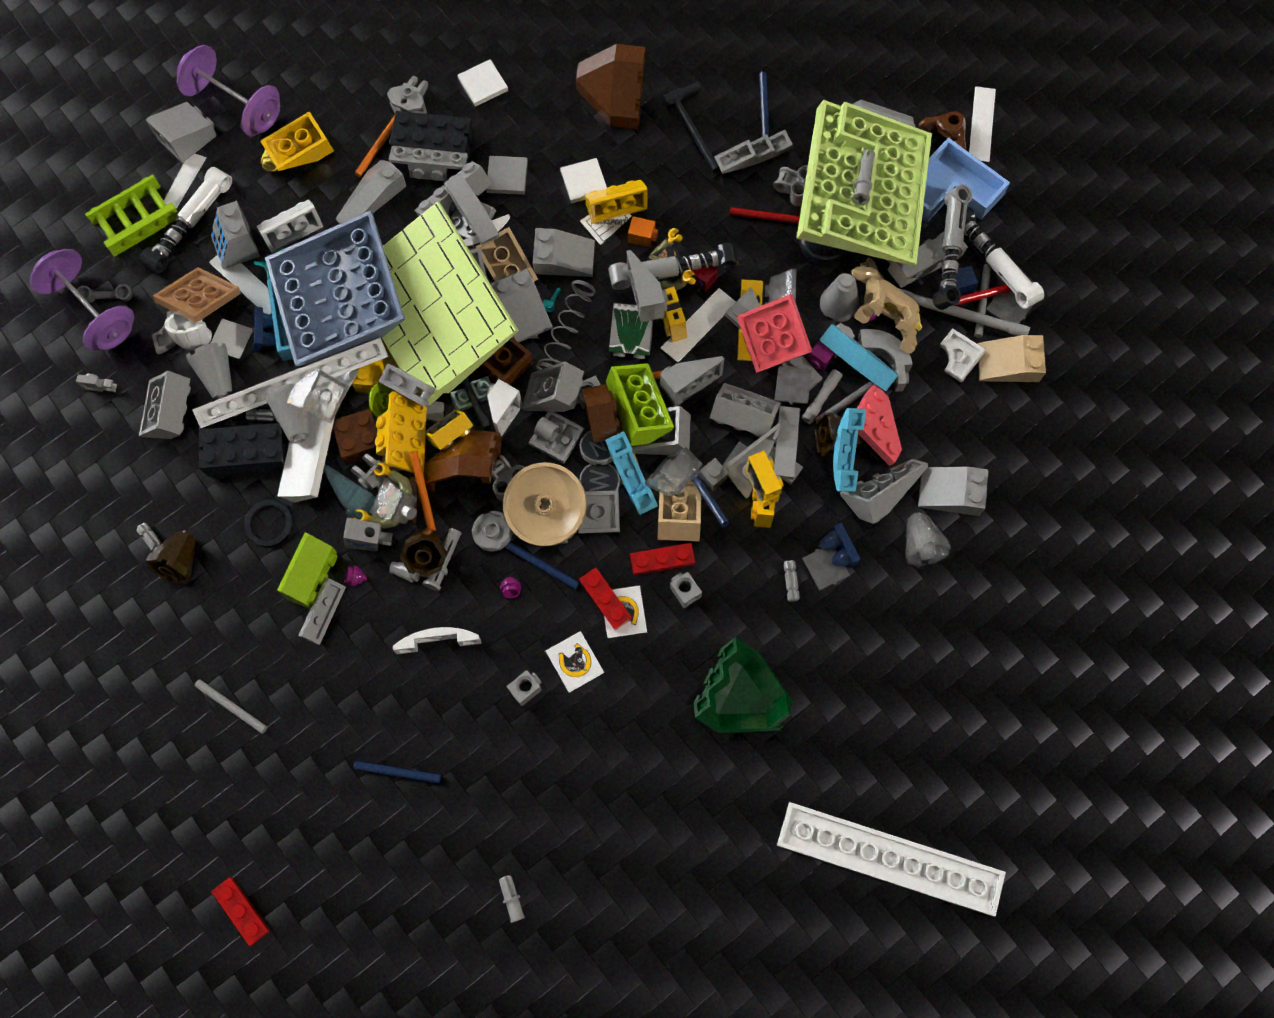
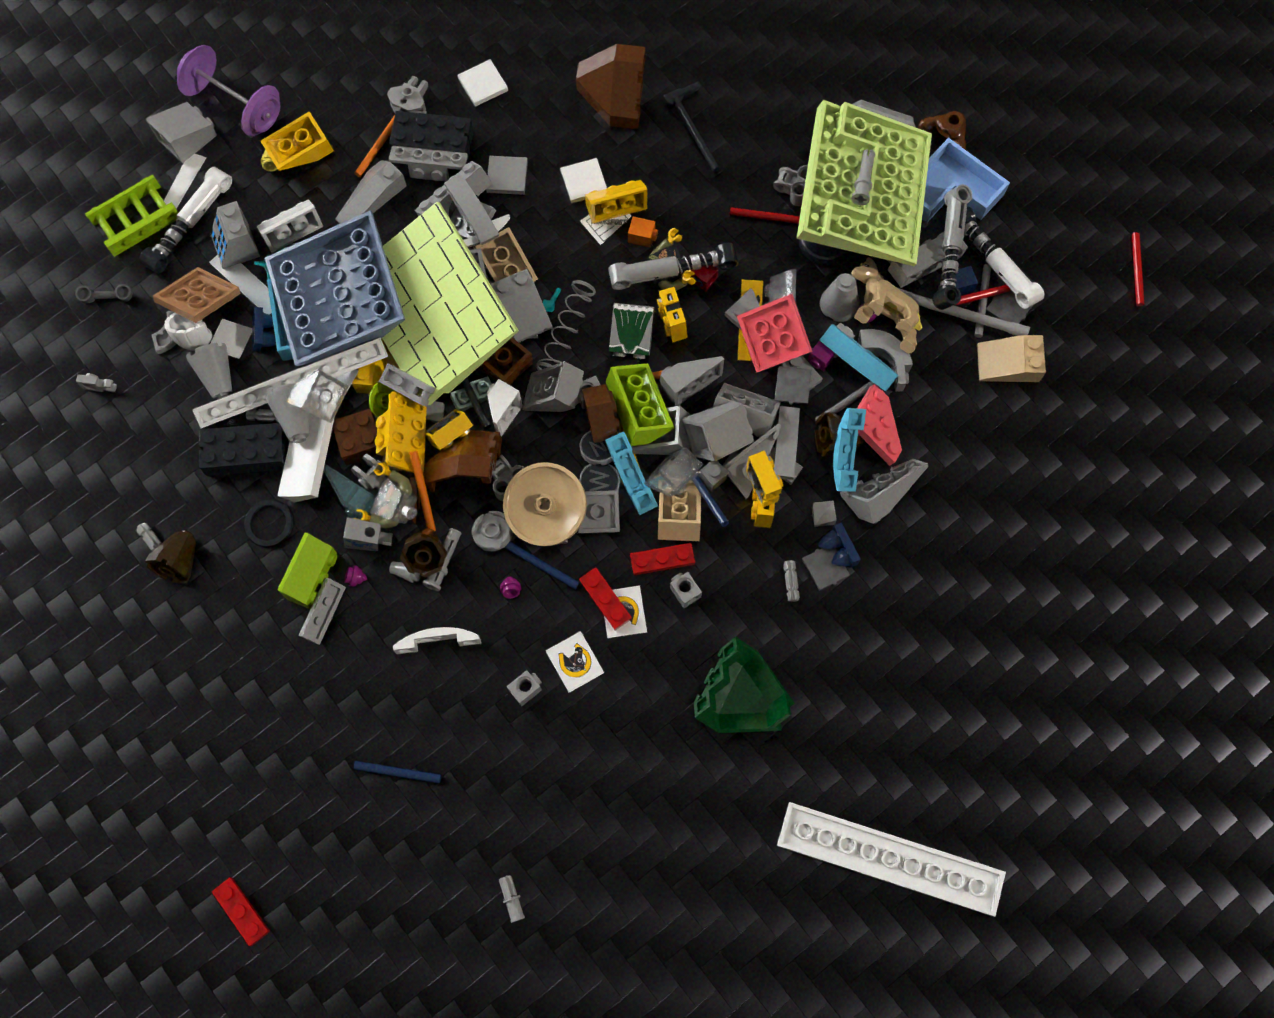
(57, 271): medium lavender axle -> none
(165, 406): light grey slope -> none
(239, 712): light grey bar -> none
(556, 436): light grey plate -> none
(562, 253): light grey slope -> none
(649, 296): light grey slope -> none
(700, 324): white sticker -> none
(718, 431): none -> light grey slope
(752, 153): light grey slope -> none
(764, 104): dark blue bar -> none
(823, 513): none -> light grey slope
(828, 386): light grey piece -> none
(924, 541): clear cone -> none
(954, 489): light grey slope -> none
(961, 354): white tile -> none
(982, 123): white sticker -> none
(1138, 276): none -> red bar

